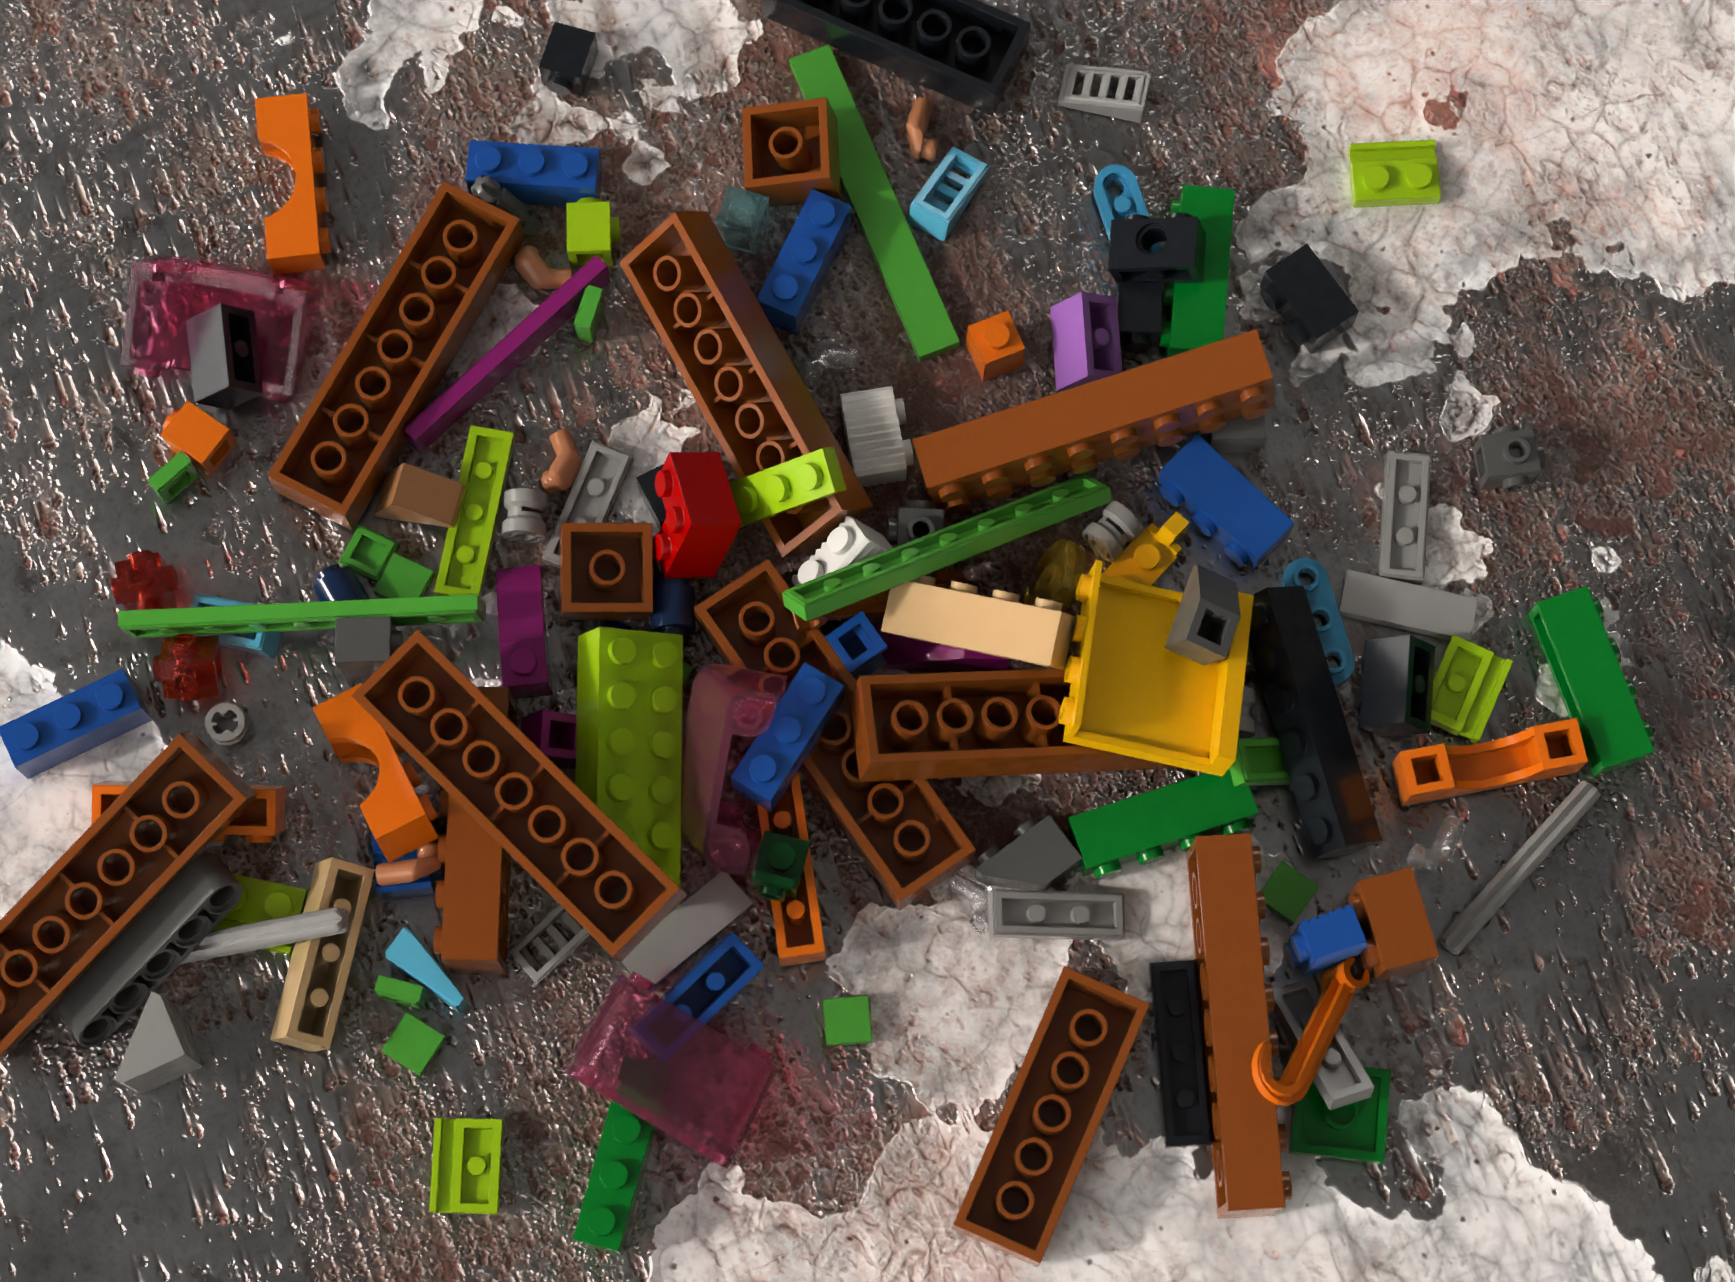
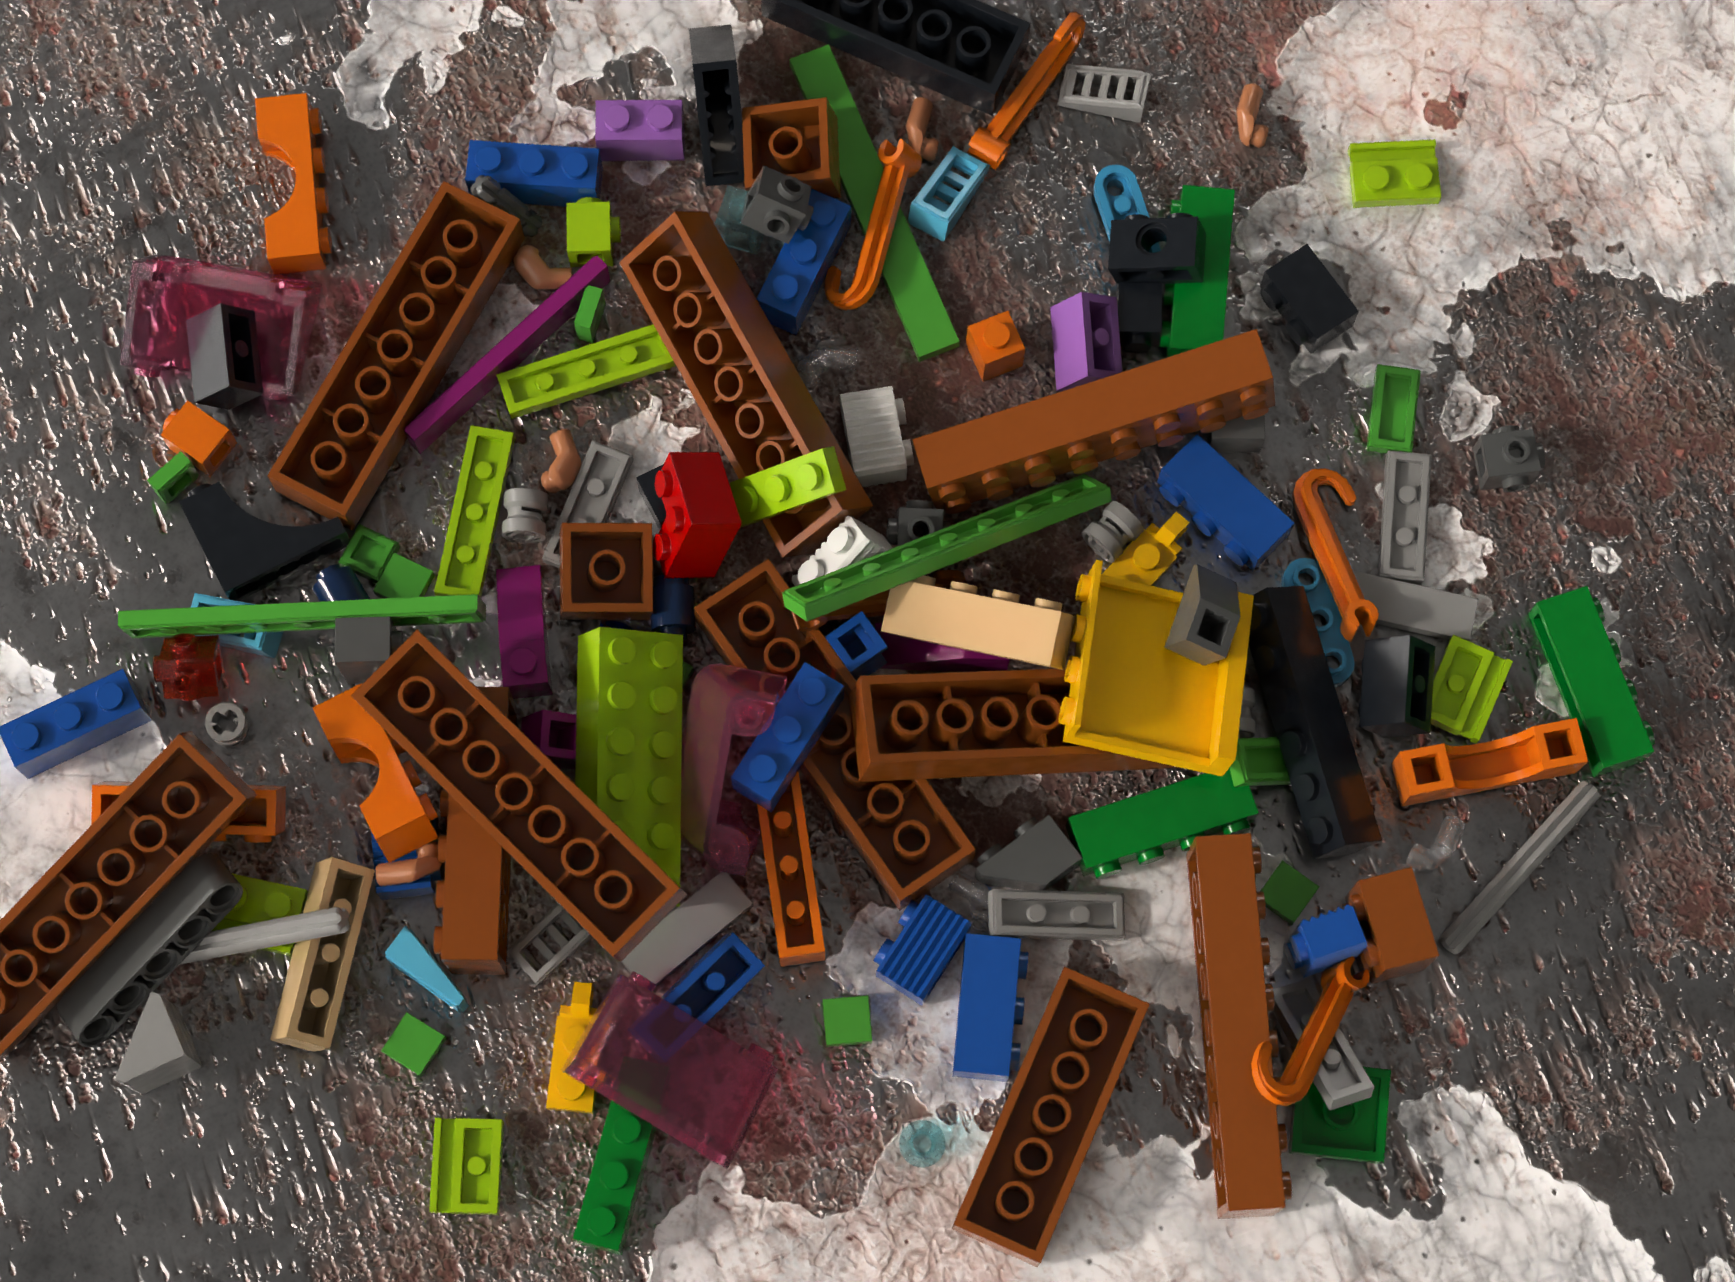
(159, 583): clear red brick -> none
(250, 551): none -> black arch
(401, 992): bright green tile -> none
(419, 497): medium nougat slope -> none
(564, 1091): none -> yellow hinge
(568, 59): black brick -> none
(584, 371): none -> lime plate
(640, 130): none -> medium lavender brick
(718, 104): none -> black arch
(777, 205): none -> dark grey brick
(779, 866): dark green bracket -> none
(899, 166): none -> orange piece
(922, 949): none -> blue brick
(926, 1129): none -> clear light blue plate
(989, 1007): none -> blue brick
(992, 143): none -> orange piece
(1059, 574): clear yellow tile -> none
(1180, 1054): black tile -> none
(1246, 117): none -> nougat arm
(1329, 551): none -> orange piece
(1393, 409): none -> bright green tile

